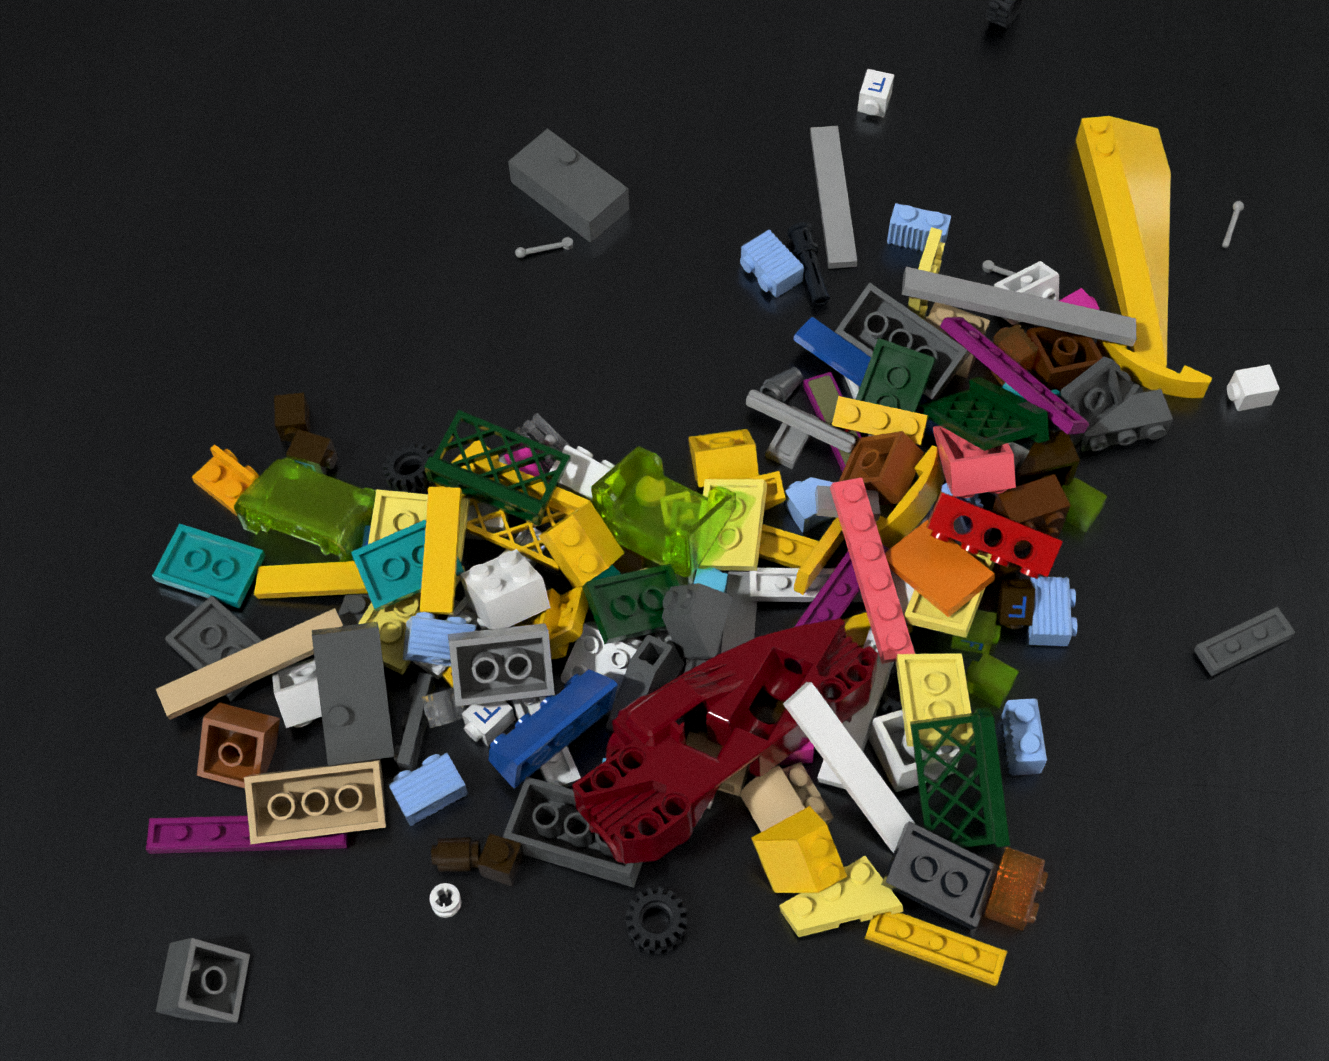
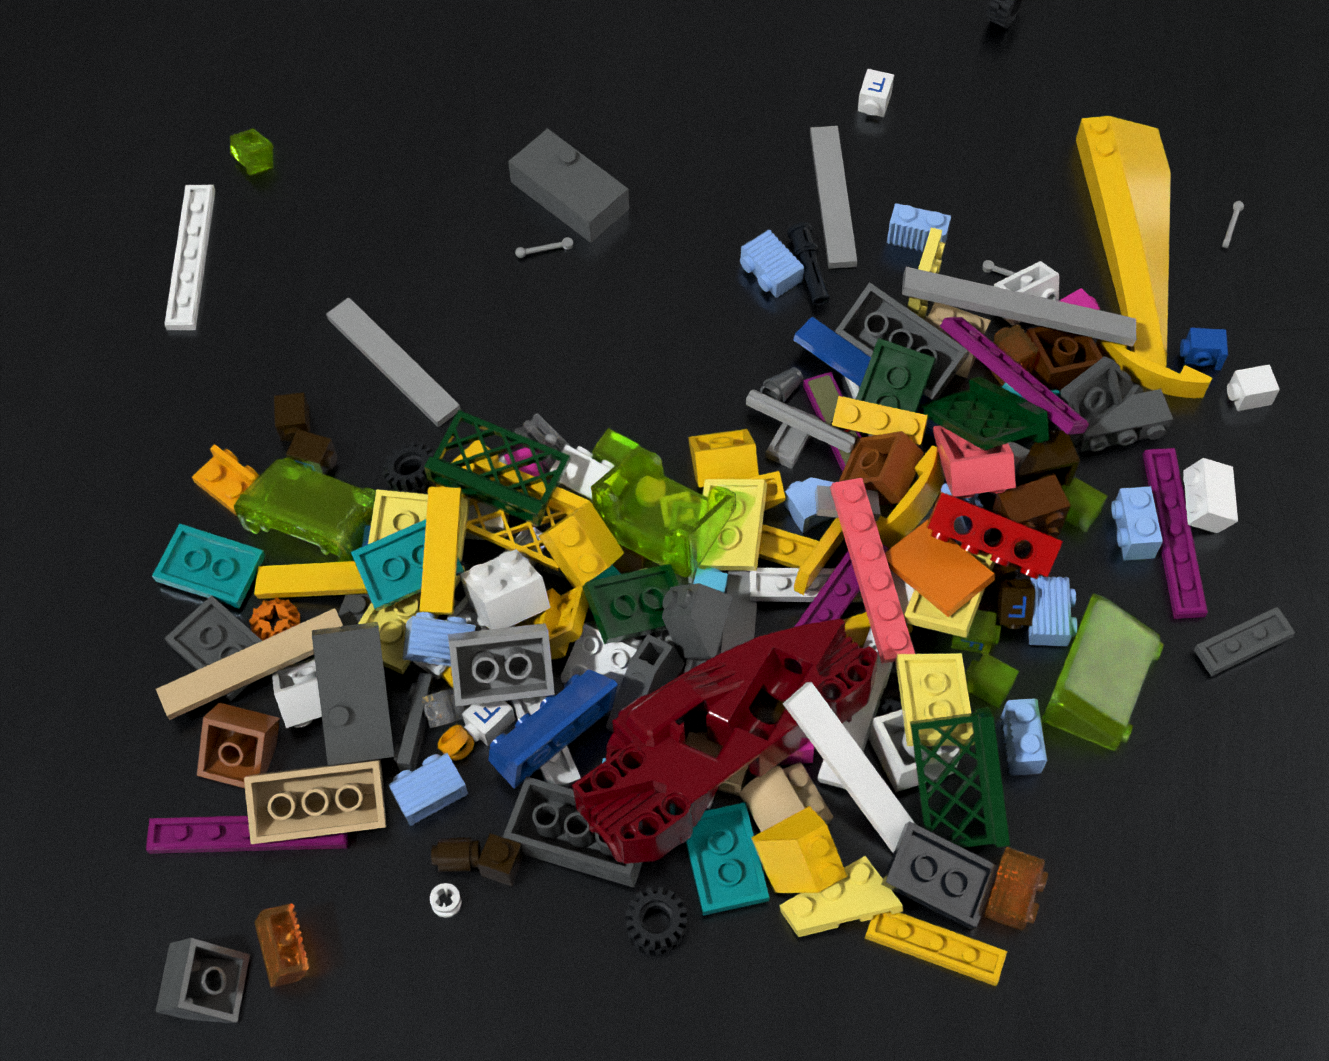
(190, 258): none -> white tile
(252, 151): none -> clear neon green brick
(281, 945): none -> clear orange brick
(285, 610): none -> orange gear
(393, 362): none -> light grey tile
(453, 740): none -> light orange tile
(613, 447): none -> clear neon green brick
(726, 860): none -> teal plate
(1103, 674): none -> clear neon green windscreen
(1137, 523): none -> light blue brick
(1178, 545): none -> magenta tile
(1205, 347): none -> blue brick
(1210, 495): none -> white brick

